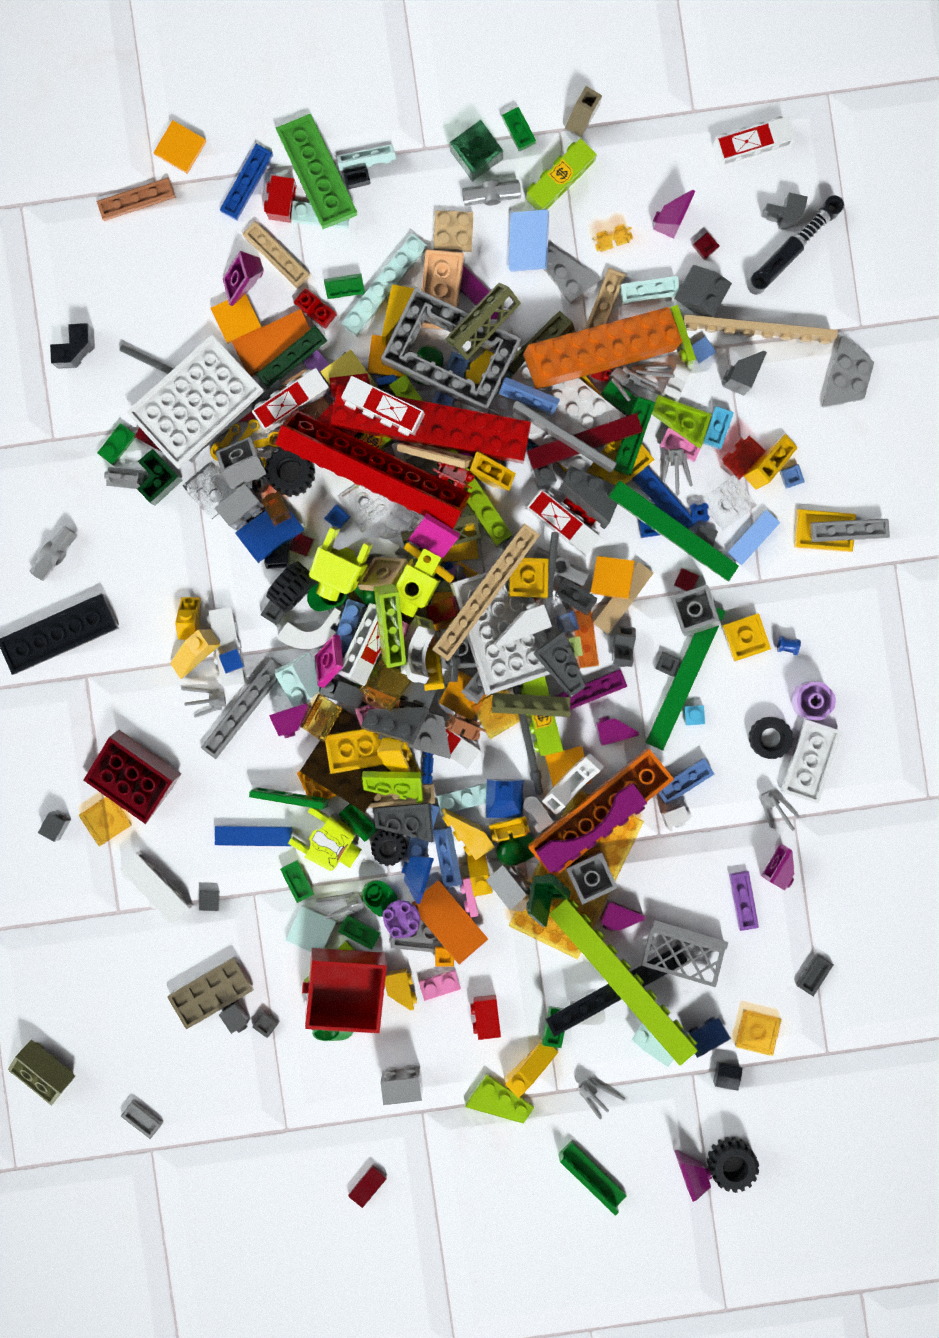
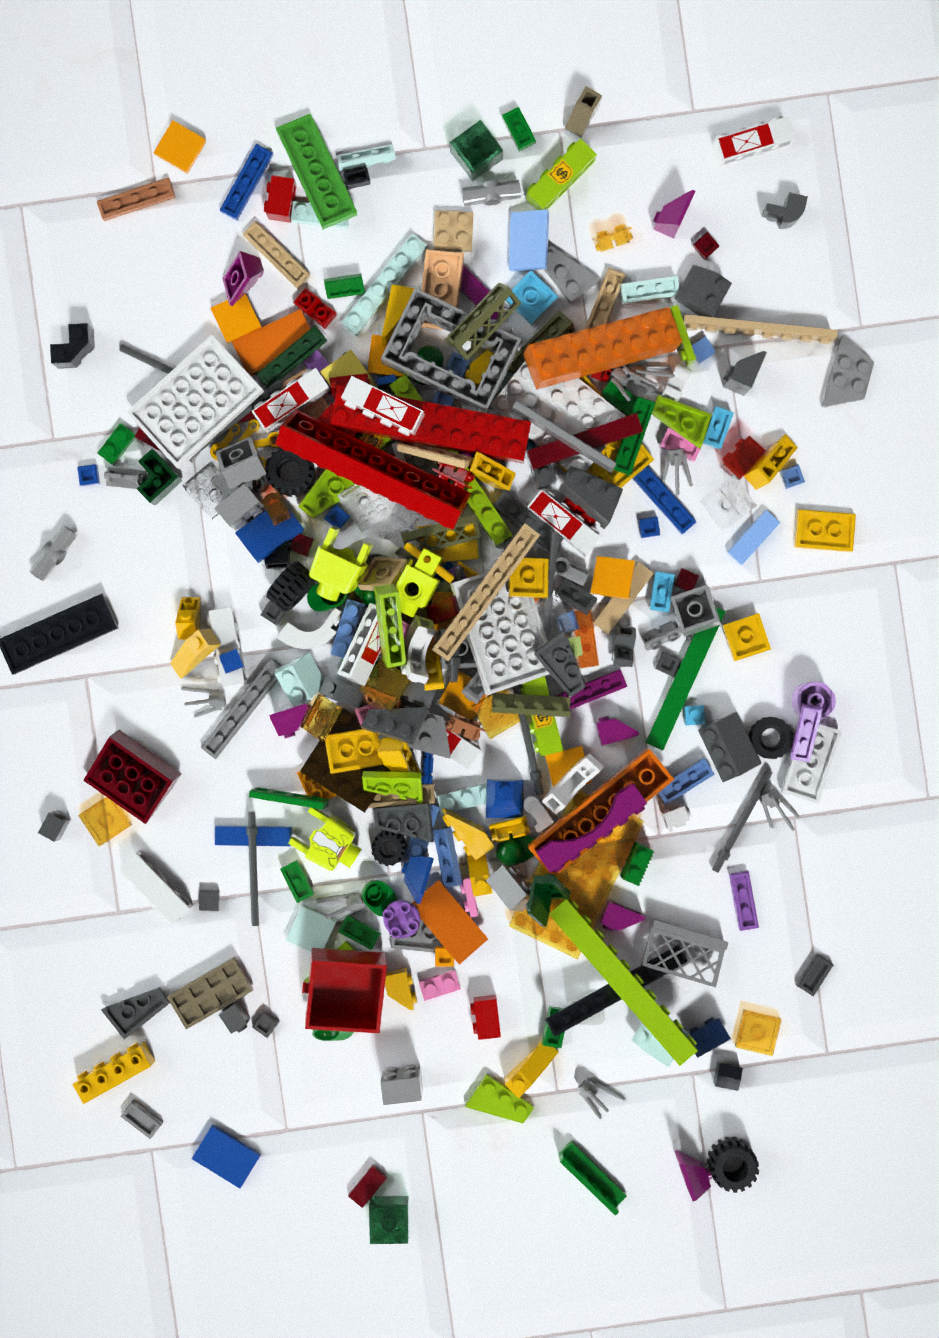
(41, 1072): olive slope -> none
(88, 475): none -> blue tile
(114, 1072): none -> yellow brick
(135, 1011): none -> dark grey wing
(226, 1156): none -> blue tile
(251, 832): none -> dark grey bar
(324, 494): none -> lime wing
(329, 661): dark pink tile -> none
(358, 822): green plate -> none
(389, 1220): none -> clear green brick
(434, 536): dark pink tile -> none
(520, 514): none -> dark grey plate
(525, 624): white slope -> none
(529, 396): medium blue plate -> none
(534, 297): none -> medium azure plate
(591, 877): light grey brick -> none
(636, 863): none -> green brick
(661, 592): none -> medium azure plate
(669, 633): none -> light grey hinge
(673, 531): green tile -> none
(704, 512): blue plate -> none
(707, 534): dark grey tile -> none
(724, 853): none -> dark grey bar
(729, 746): none -> dark grey slope
(780, 868): magenta slope -> none
(788, 645): blue bush -> none
(794, 245): black piece -> none
(806, 733): none -> tile
(849, 530): light grey tile -> none

